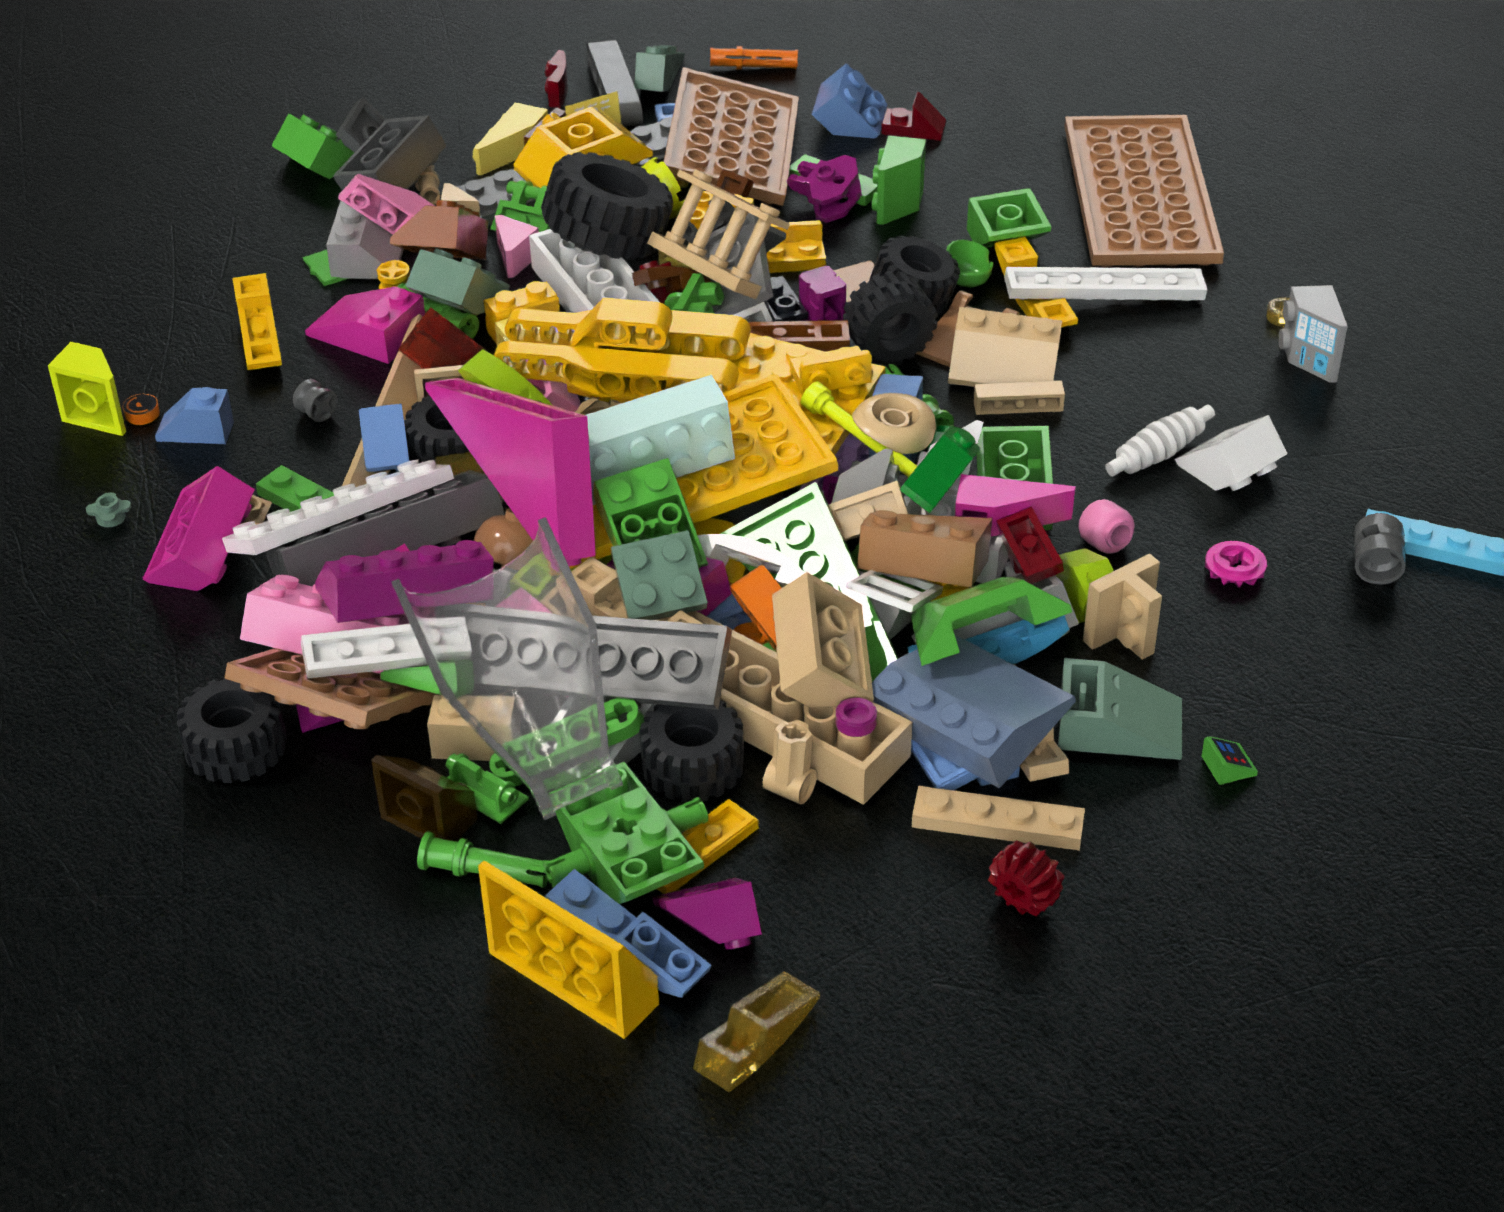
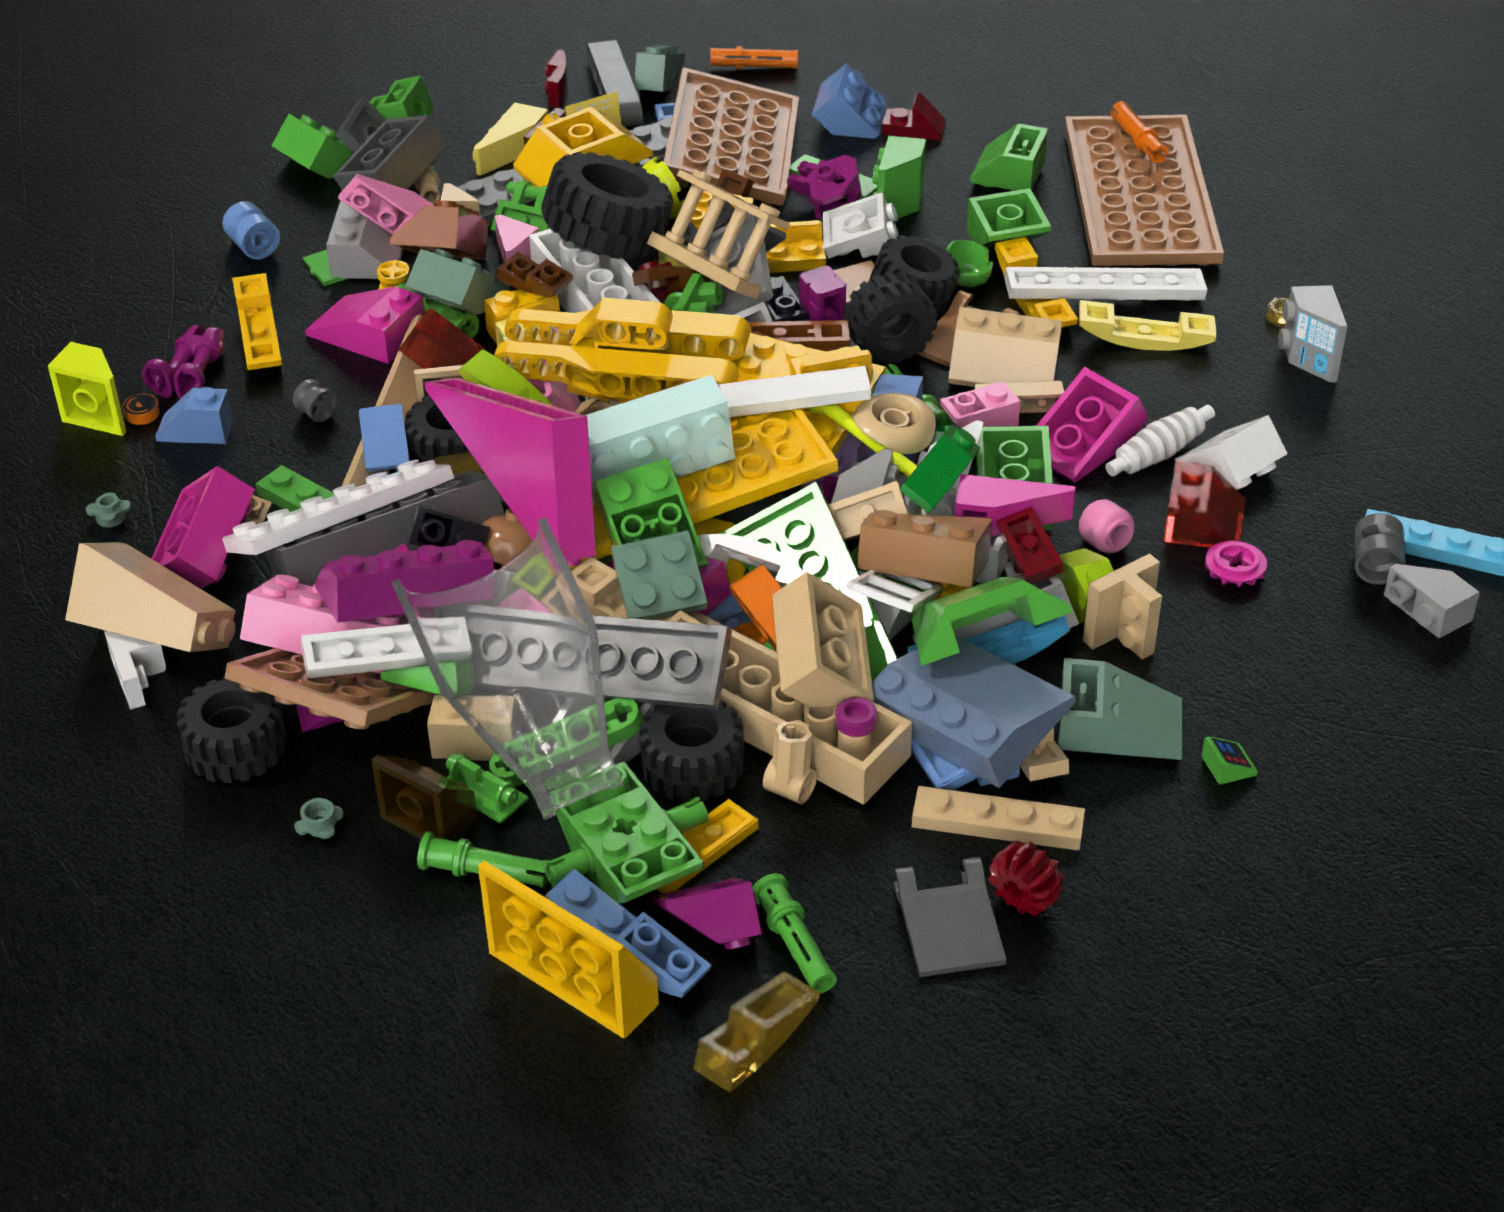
(133, 663): none -> white slope
(141, 599): none -> tan slope
(179, 375): none -> magenta piece
(251, 230): none -> medium blue wheel
(318, 818): none -> sand green plate
(405, 99): none -> bright green brick
(442, 529): none -> black slope
(533, 278): none -> reddish brown slope
(797, 391): none -> white tile
(816, 970): none -> bright green pin
(859, 226): none -> white plate
(951, 924): none -> dark grey flag
(990, 404): none -> bright pink slope
(1012, 159): none -> bright green slope
(1090, 424): none -> dark pink slope
(1143, 137): none -> orange pin
(1146, 334): none -> light yellow slope
(1203, 507): none -> clear red slope
(1432, 597): none -> light grey slope

